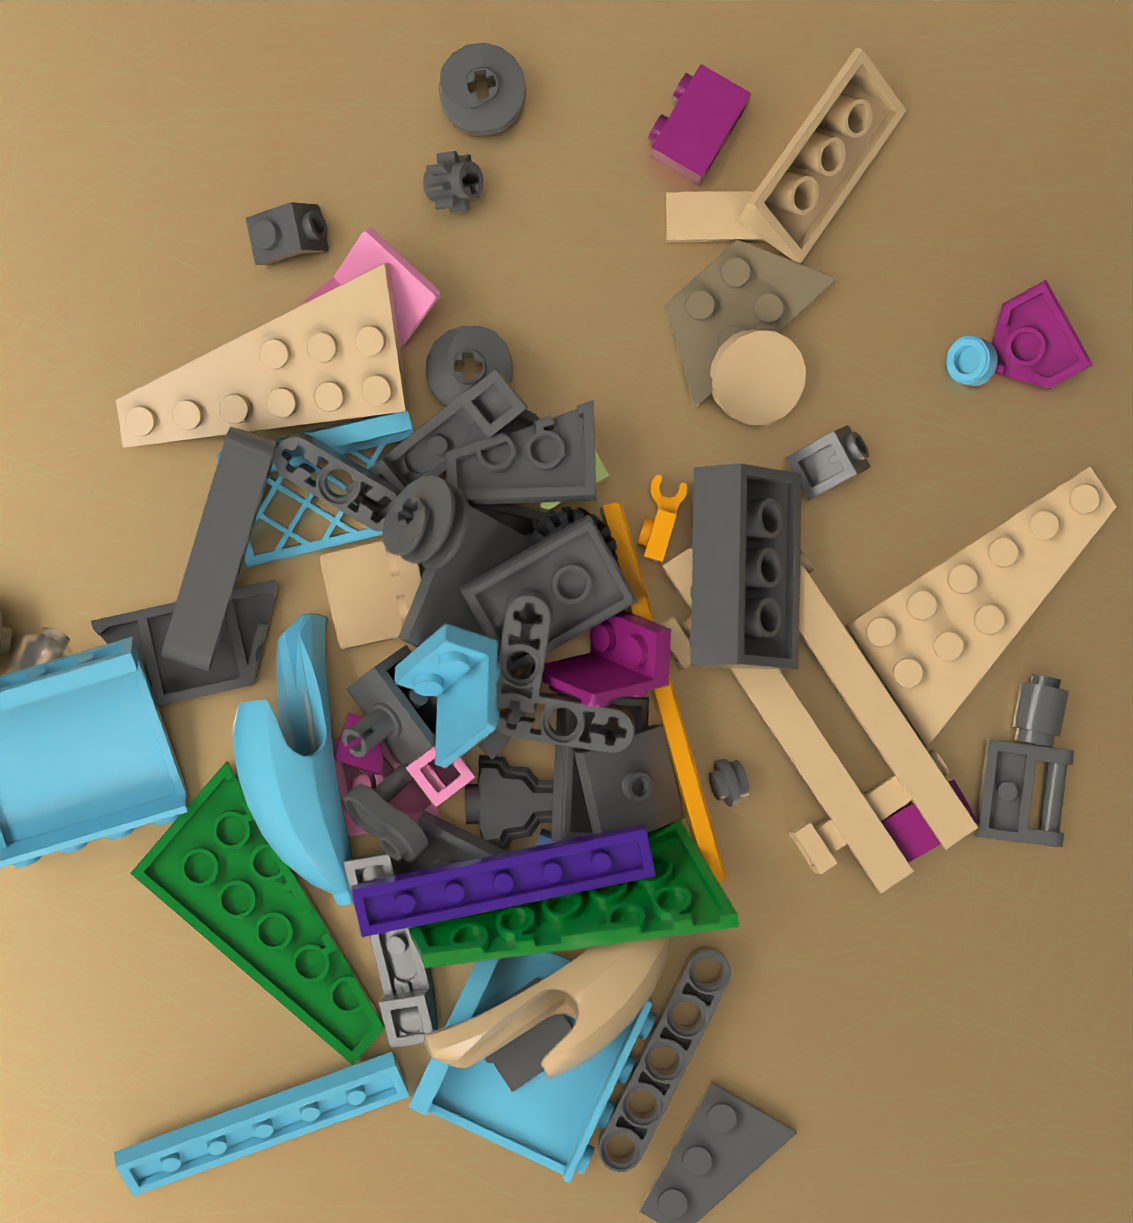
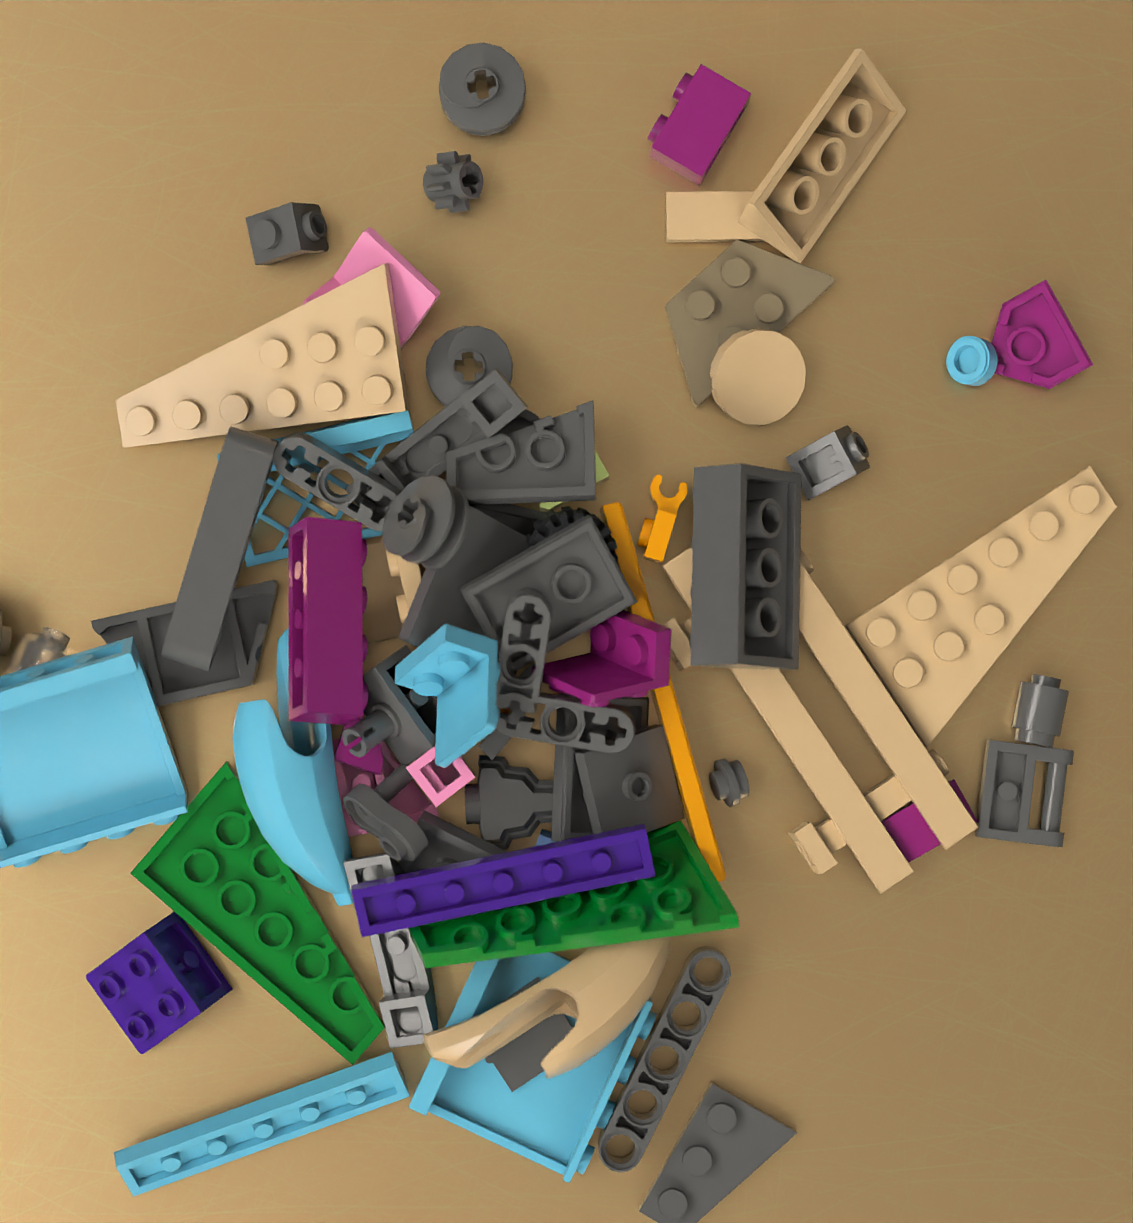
(158, 982): none -> dark purple bracket
(326, 621): none -> magenta brick

